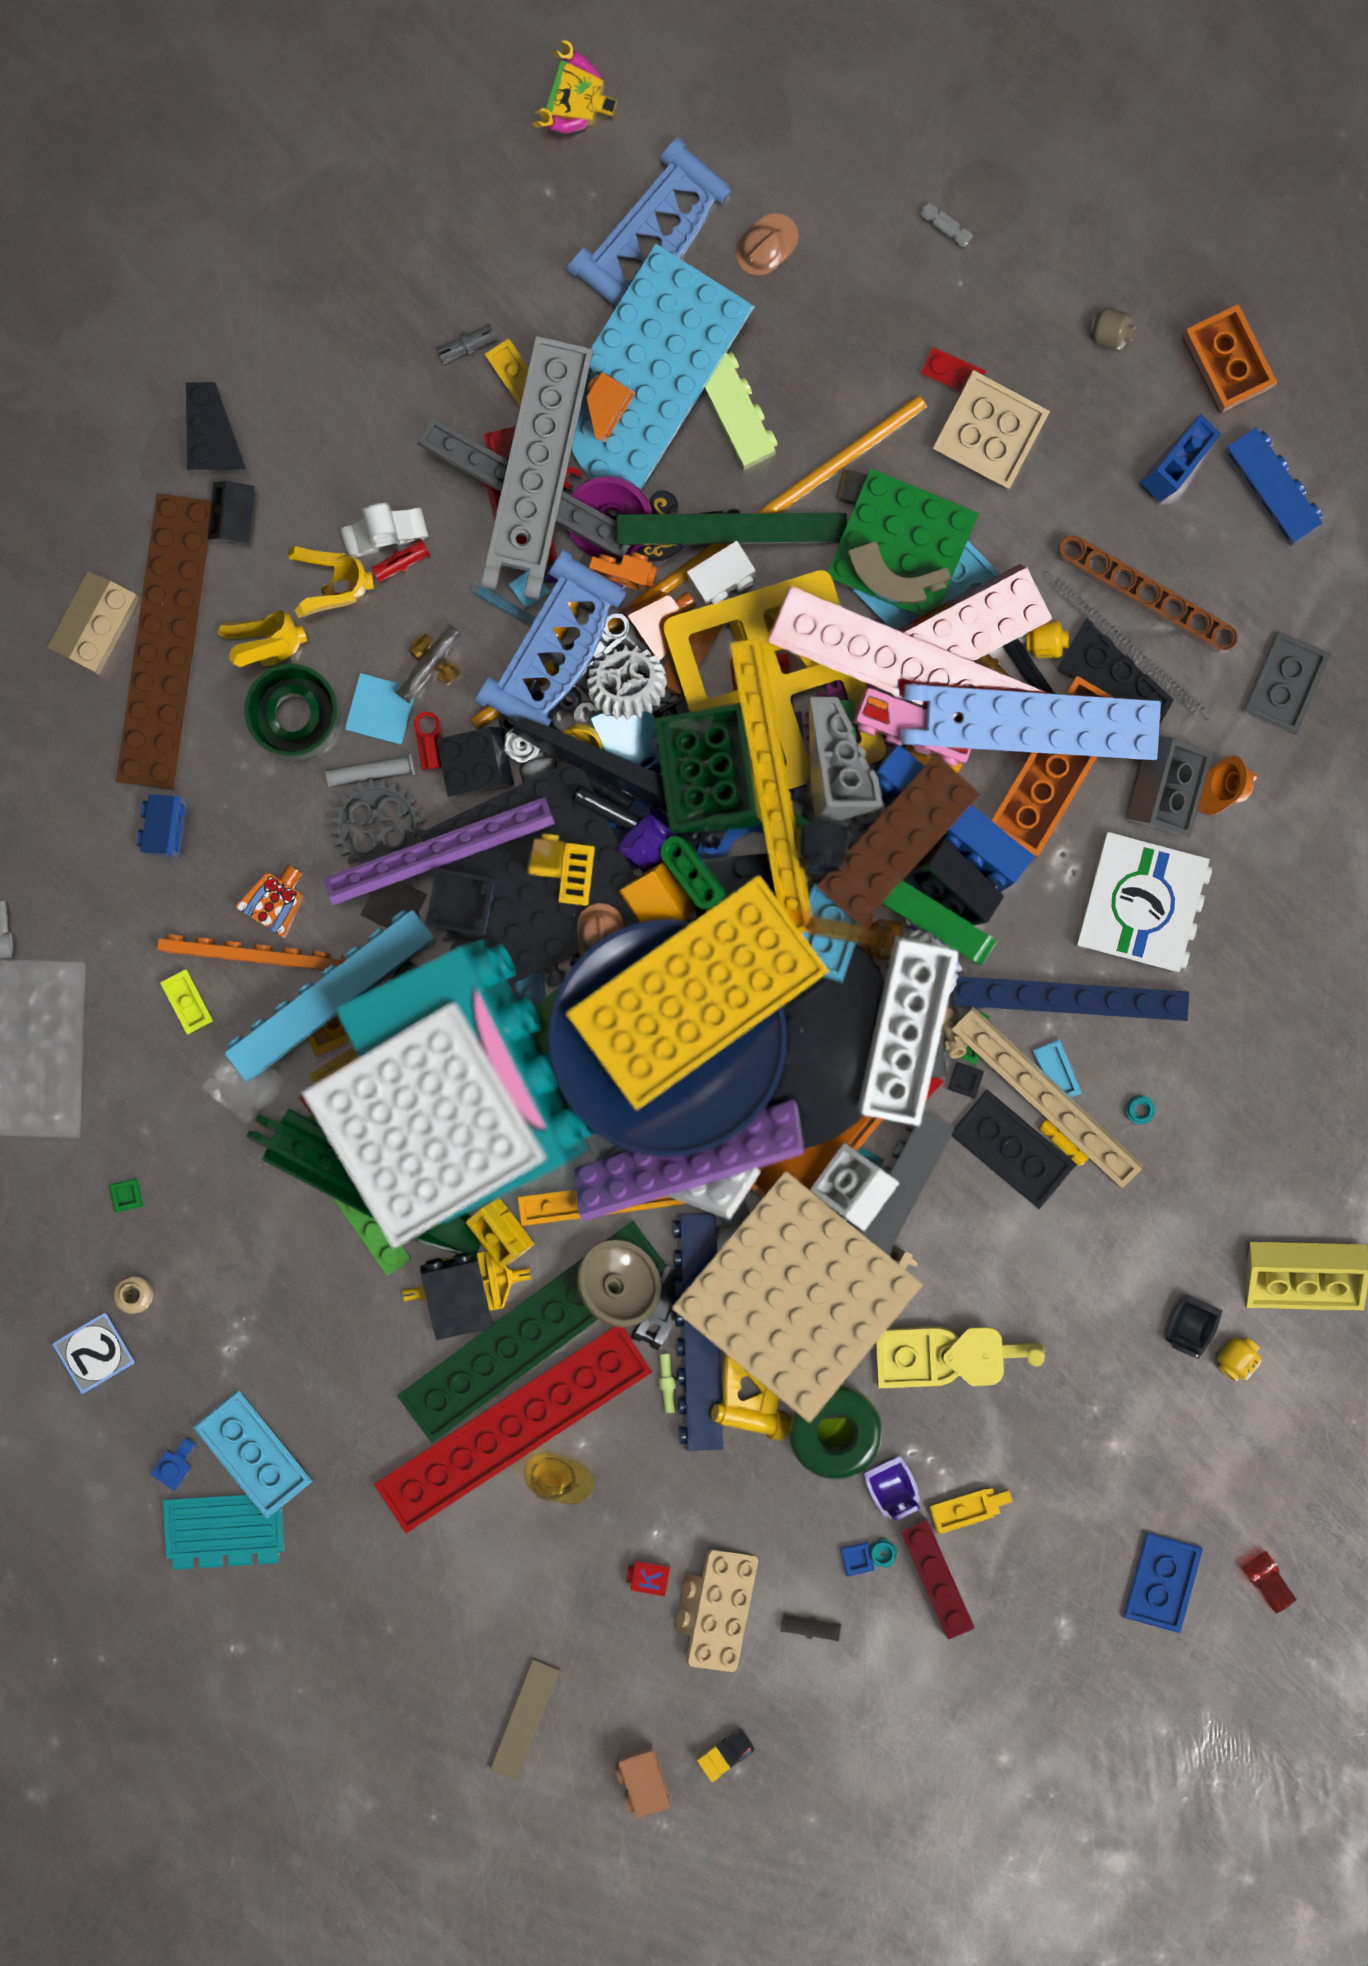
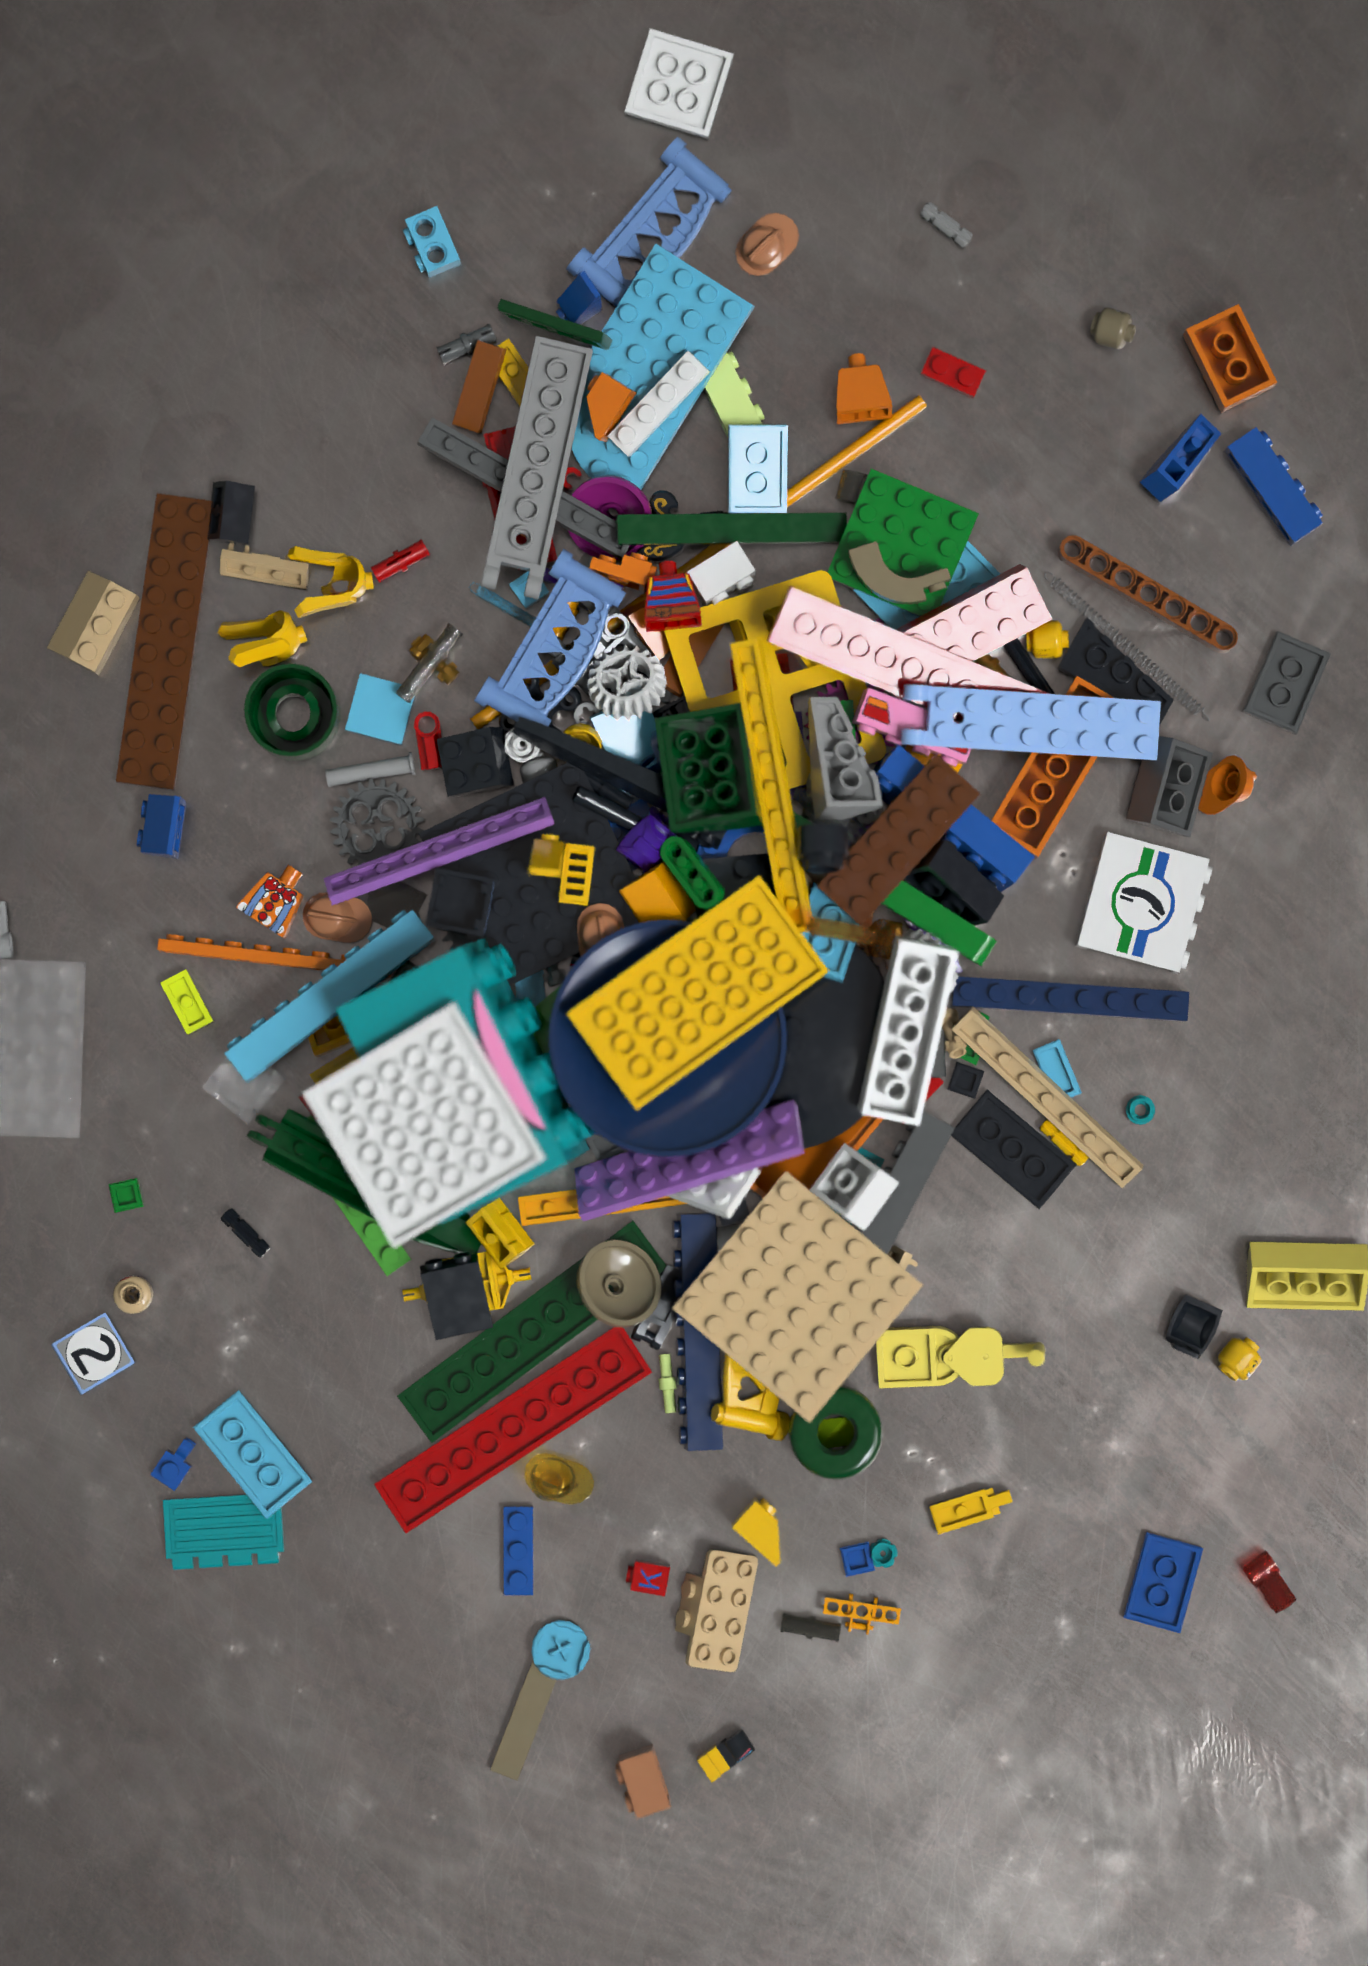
(210, 435): black wedge -> none
(245, 1232): none -> black axle
(263, 568): none -> tan plate
(338, 922): none -> nougat piece
(383, 528): white beam -> none
(437, 240): none -> medium azure brick
(479, 386): none -> dark orange tile
(518, 1550): none -> blue plate
(554, 324): none -> dark green tile
(560, 1650): none -> medium azure tile
(575, 94): torso -> none
(579, 300): none -> blue slope
(658, 403): none -> white plate
(671, 600): none -> torso
(679, 83): none -> white plate
(757, 468): none -> tile
(760, 1528): none -> yellow slope
(861, 392): none -> orange torso
(870, 1616): none -> light orange piece
(893, 1488): dark purple piece -> none
(937, 1578): dark red brick -> none
(990, 429): tan plate -> none

